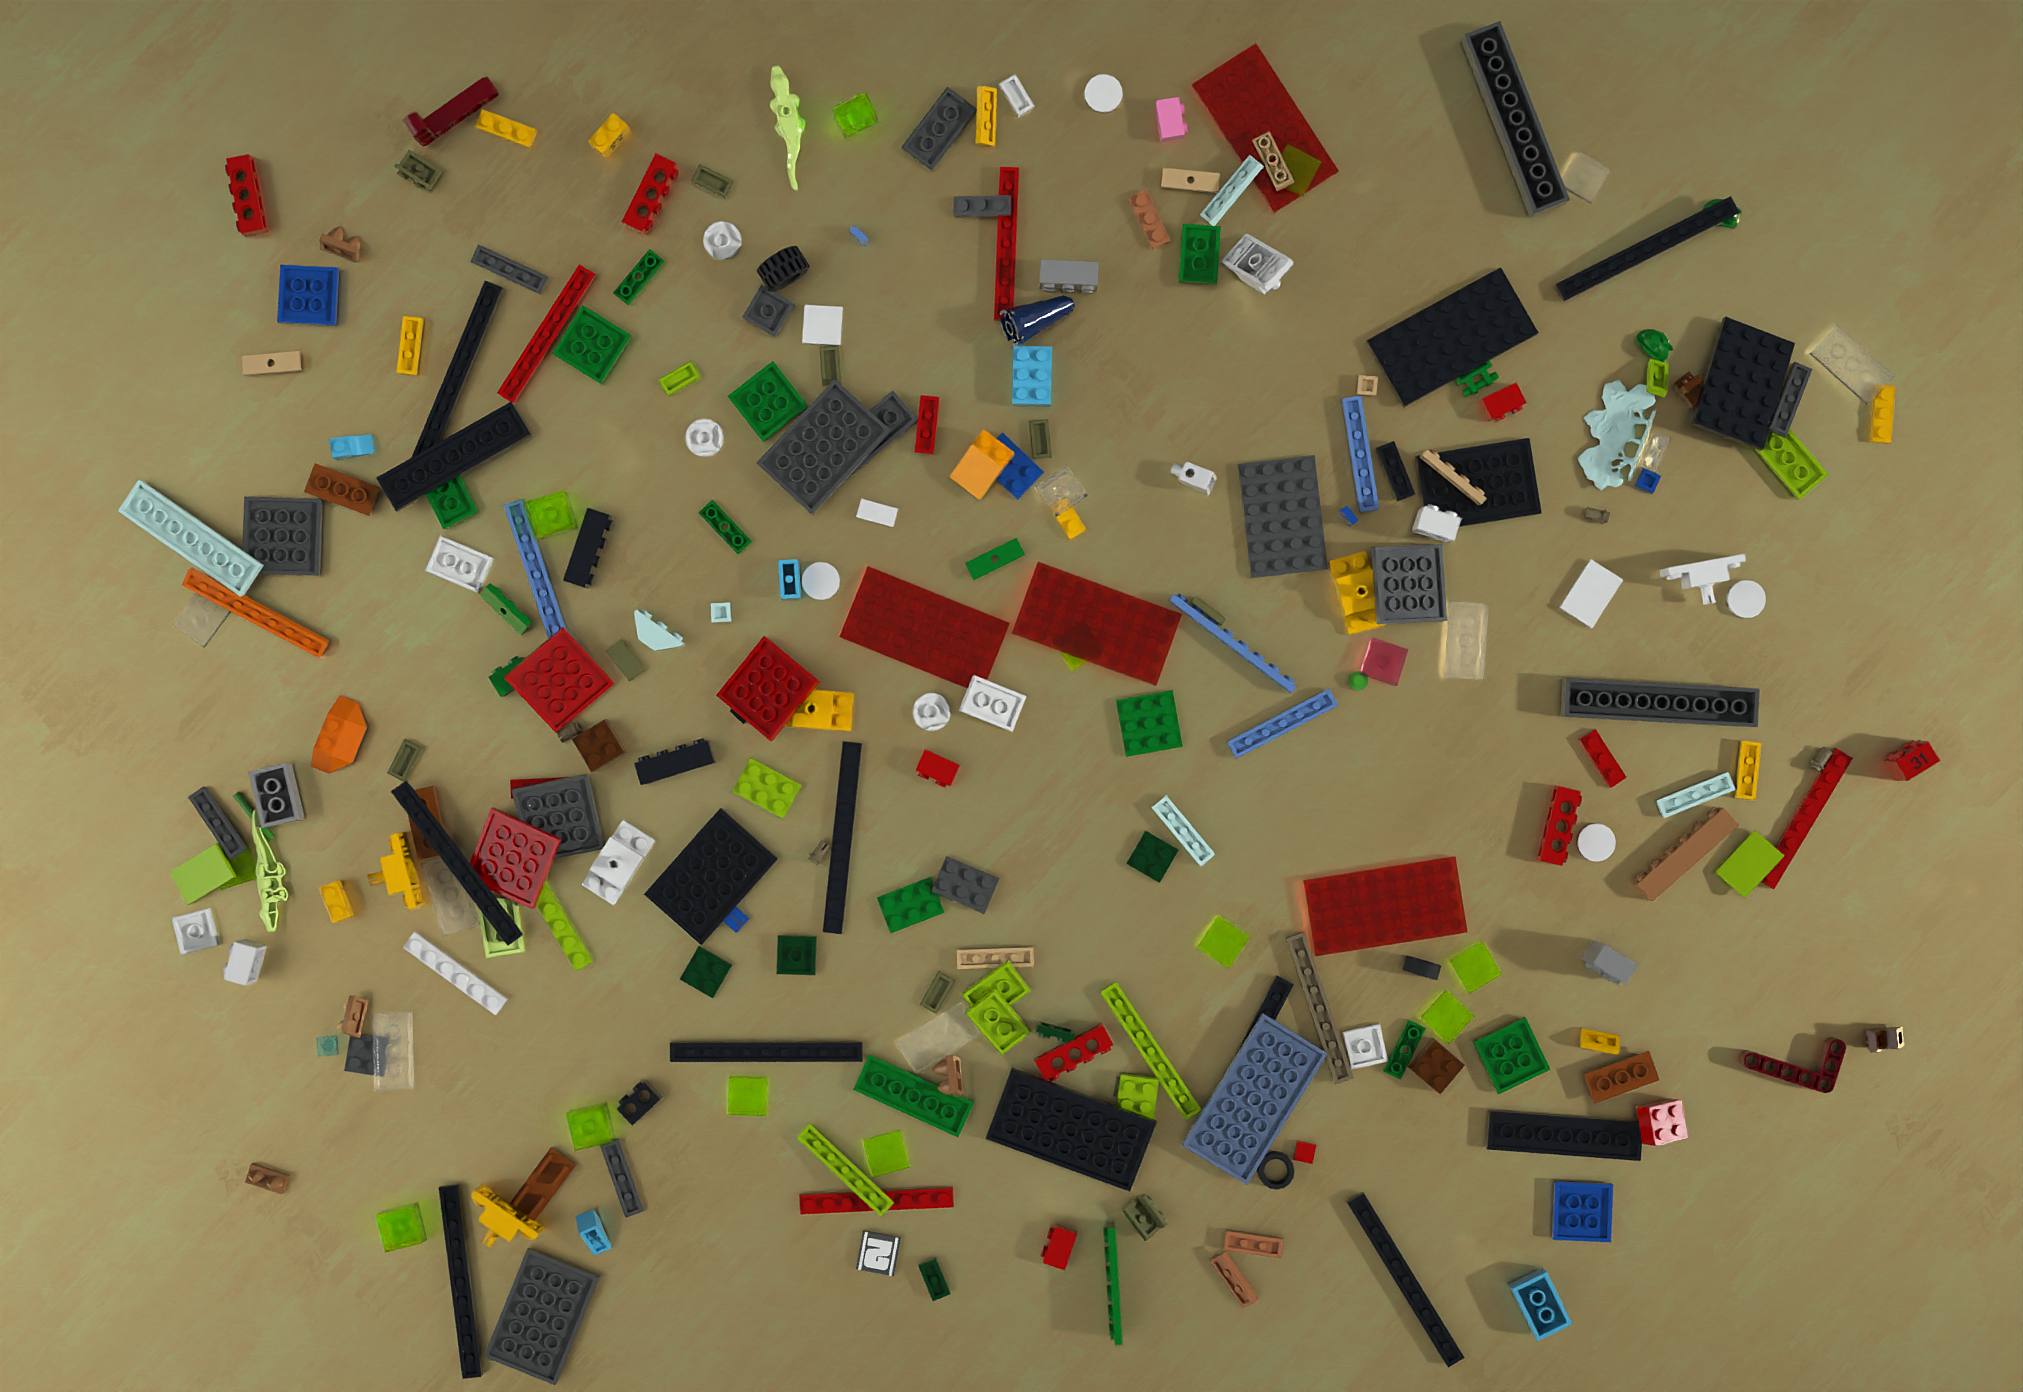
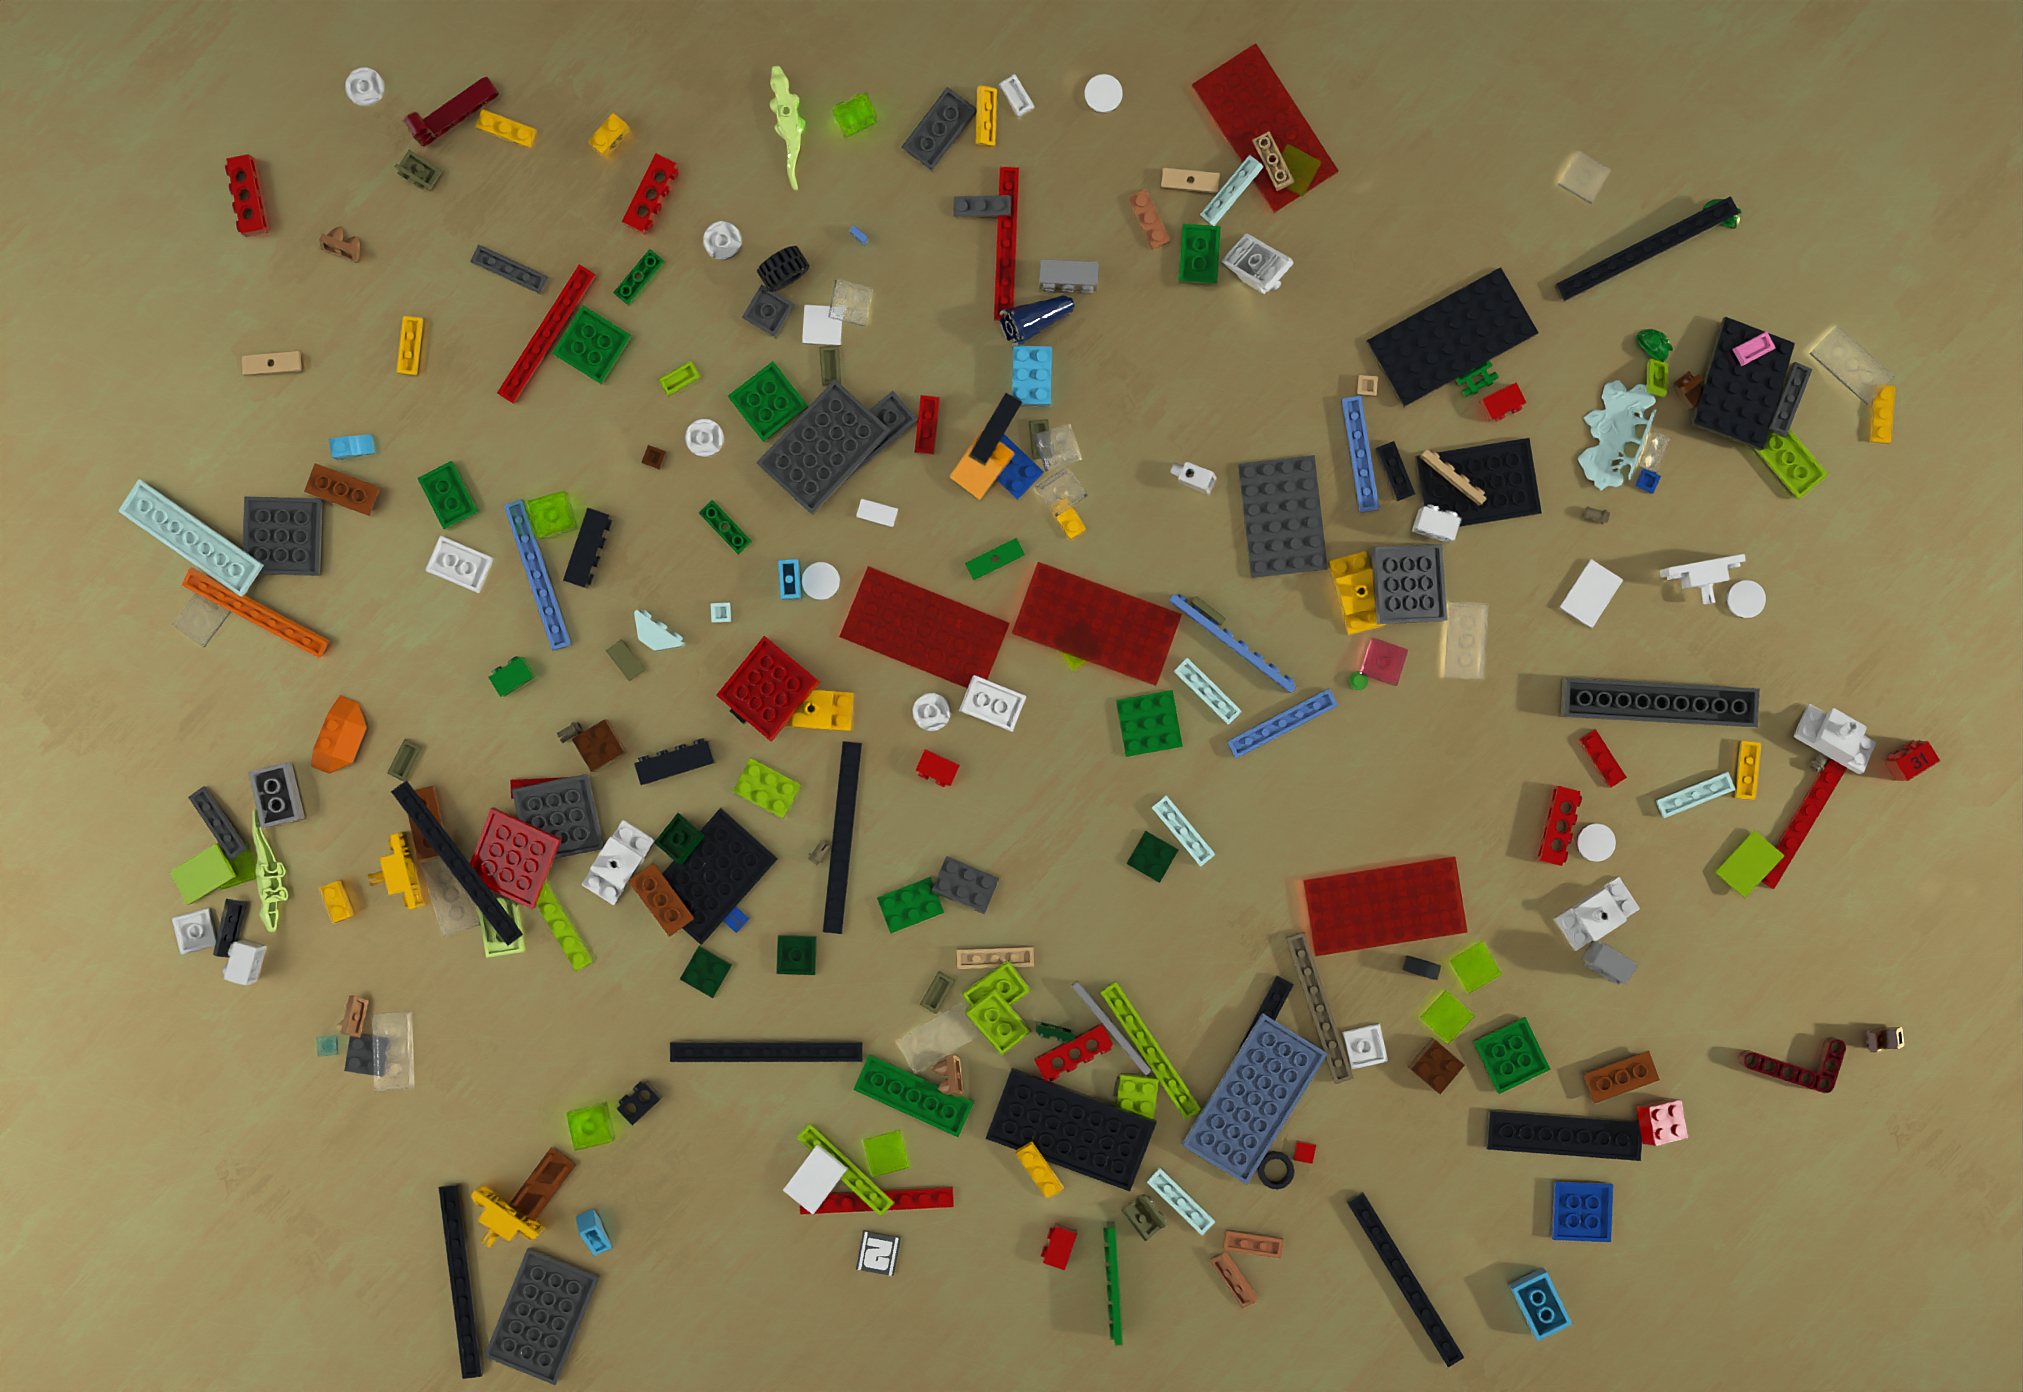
(229, 926): none -> black plate
(249, 811): bright green bar -> none
(267, 1178): medium nougat tile -> none
(308, 295): blue plate -> none
(364, 86): none -> white tile
(401, 1227): clear neon green brick -> none
(453, 456): black plate -> none
(455, 973): white plate -> none
(459, 366): black plate -> none
(505, 609): green tile -> none
(559, 679): red plate -> none
(622, 1178): dark grey tile -> none
(654, 457): none -> reddish brown plate
(661, 899): none -> dark orange brick
(679, 839): none -> dark green plate
(712, 181): olive tile -> none
(747, 1096): clear neon green tile -> none
(815, 1179): none -> white tile
(850, 302): none -> clear plate
(934, 1279): dark green plate -> none
(995, 429): none -> black tile
(1039, 1170): none -> yellow plate
(1057, 447): none -> clear plate
(1111, 1027): none -> light grey tile
(1169, 119): bright pink brick -> none
(1180, 1201): none -> light aqua plate
(1207, 691): none -> light aqua plate
(1223, 941): clear neon green tile -> none
(1348, 515): blue tile -> none
(1408, 1038): green tile -> none
(1515, 119): dark grey brick -> none
(1597, 914): none -> white brick
(1600, 1041): yellow plate -> none
(1685, 854): medium nougat brick -> none
(1754, 348): none -> bright pink tile
(1836, 737): none -> white brick

